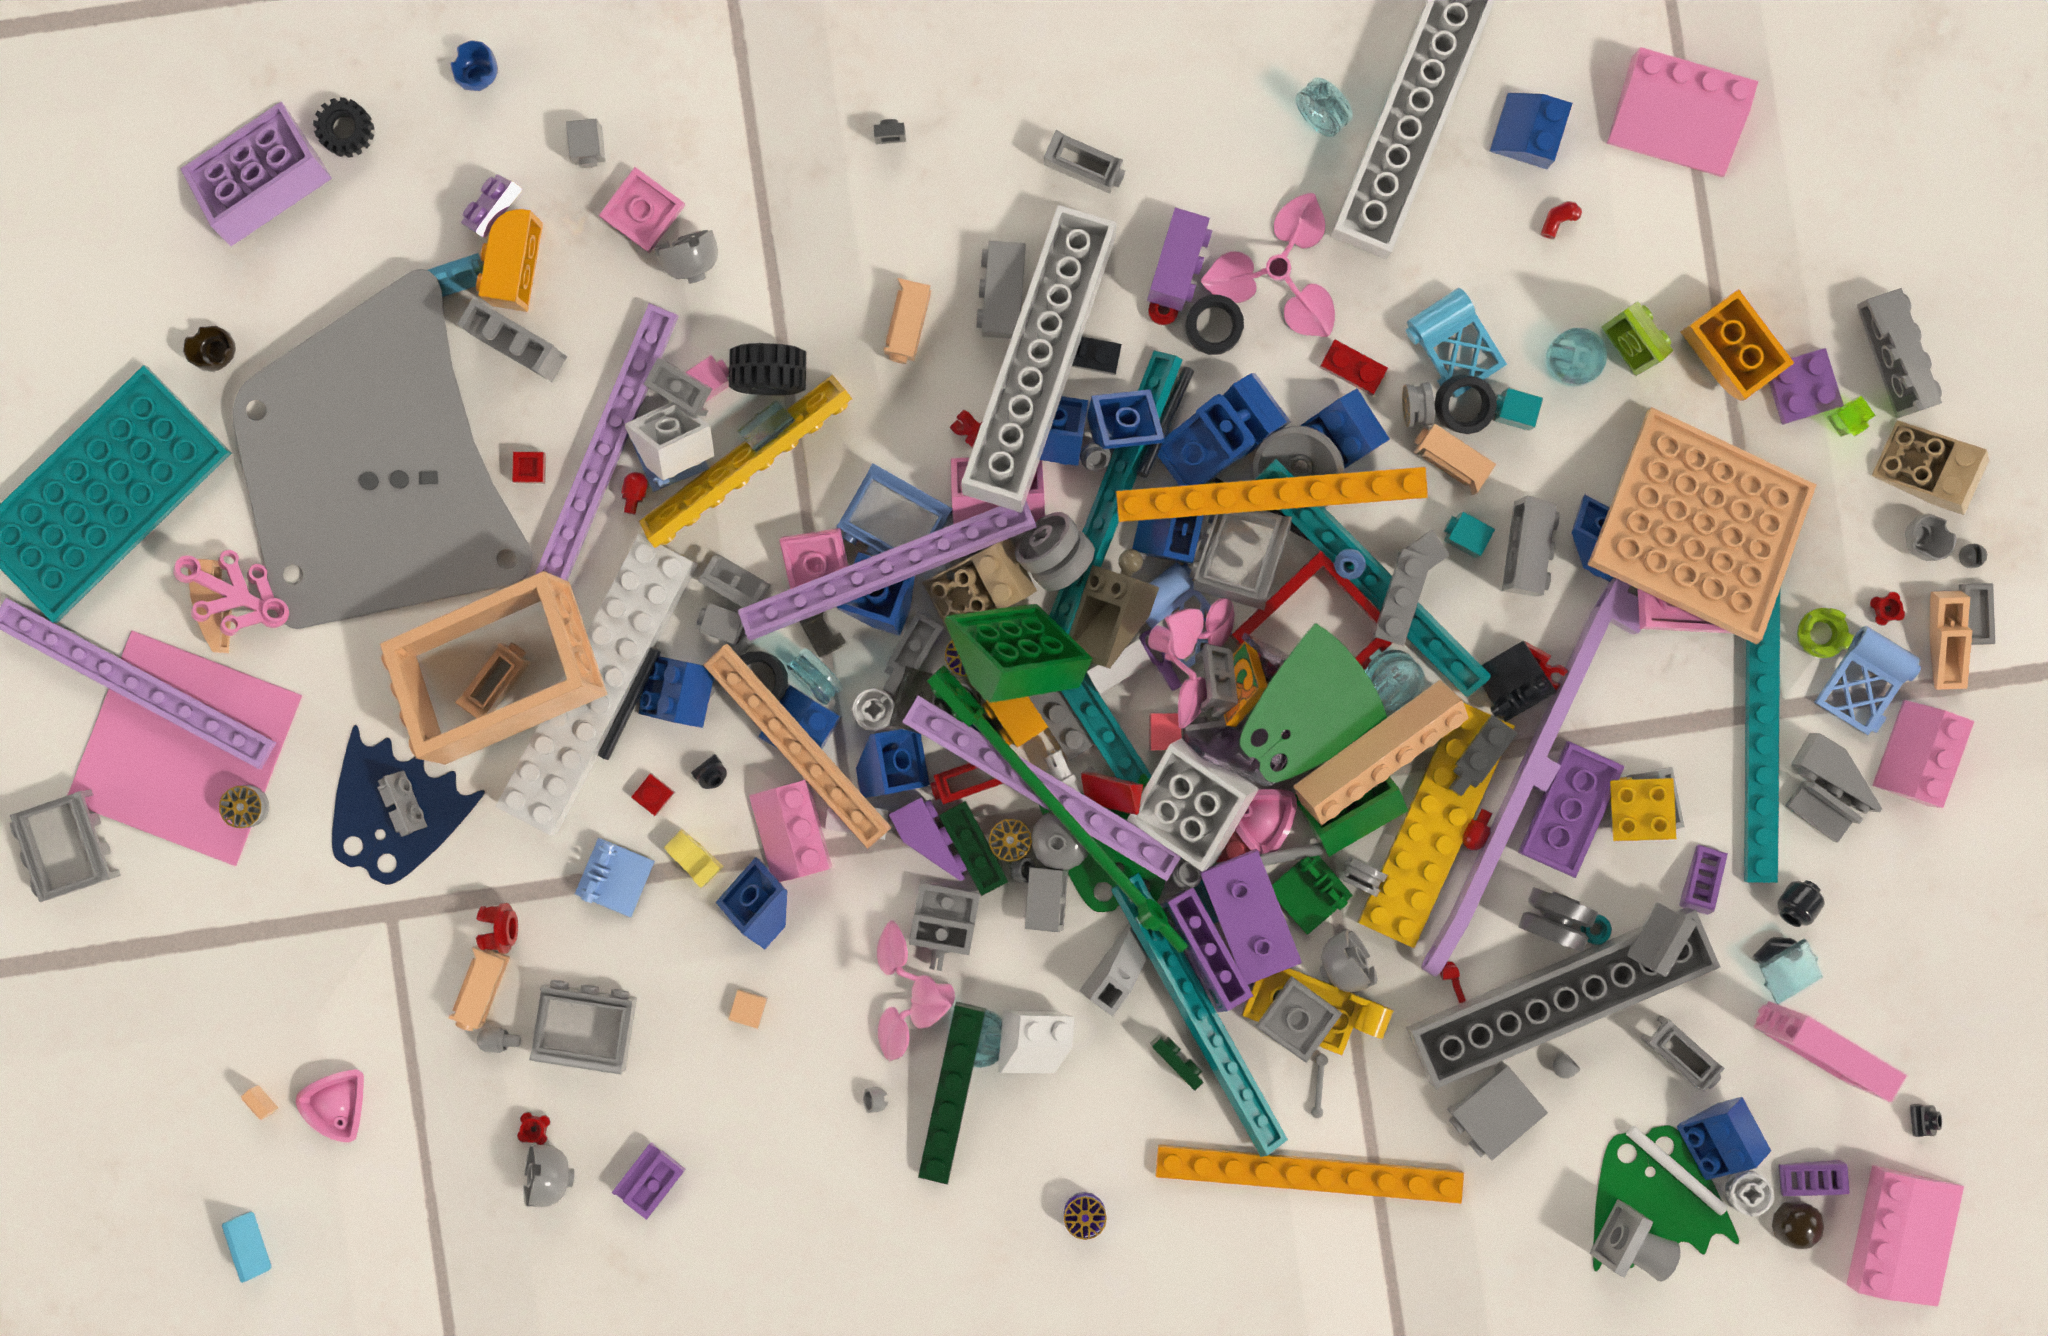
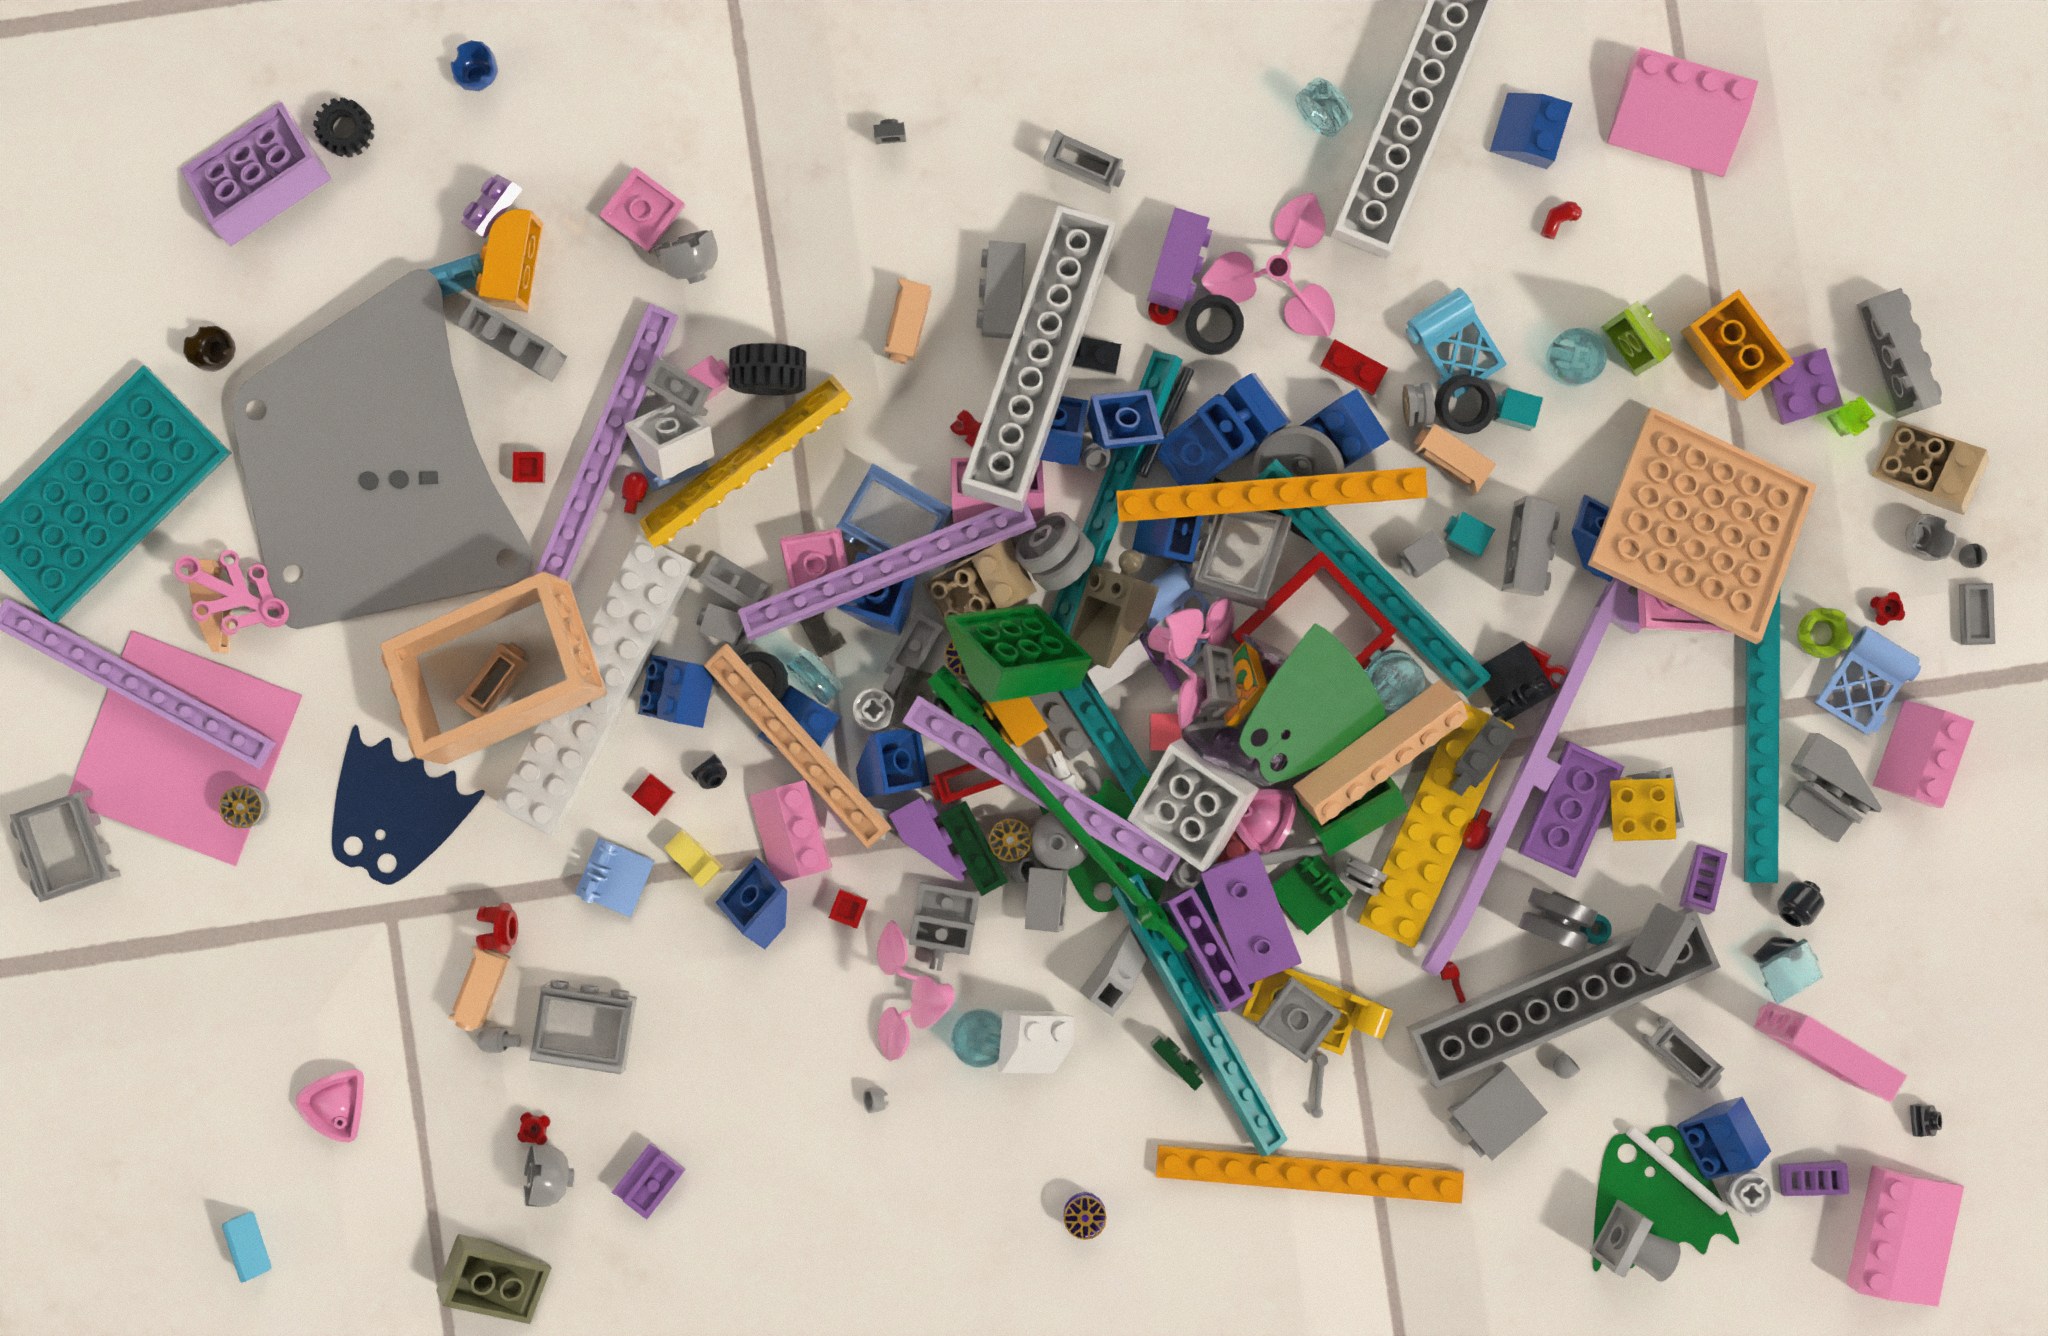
(259, 1102): light nougat tile -> none
(398, 790): light grey hinge -> none
(492, 1280): none -> olive slope
(585, 142): light grey brick -> none
(629, 703): black bar -> none
(747, 1009): light nougat tile -> none
(766, 425): clear light blue piece -> none
(848, 908): none -> red plate
(952, 1092): dark green plate -> none
(1112, 792): red slope -> none
(1346, 963): light grey cylinder -> none
(1353, 556): medium blue plate -> none
(1402, 596): light grey plate -> none
(1798, 1225): dark brown hair -> none
(1950, 639): light nougat slope -> none

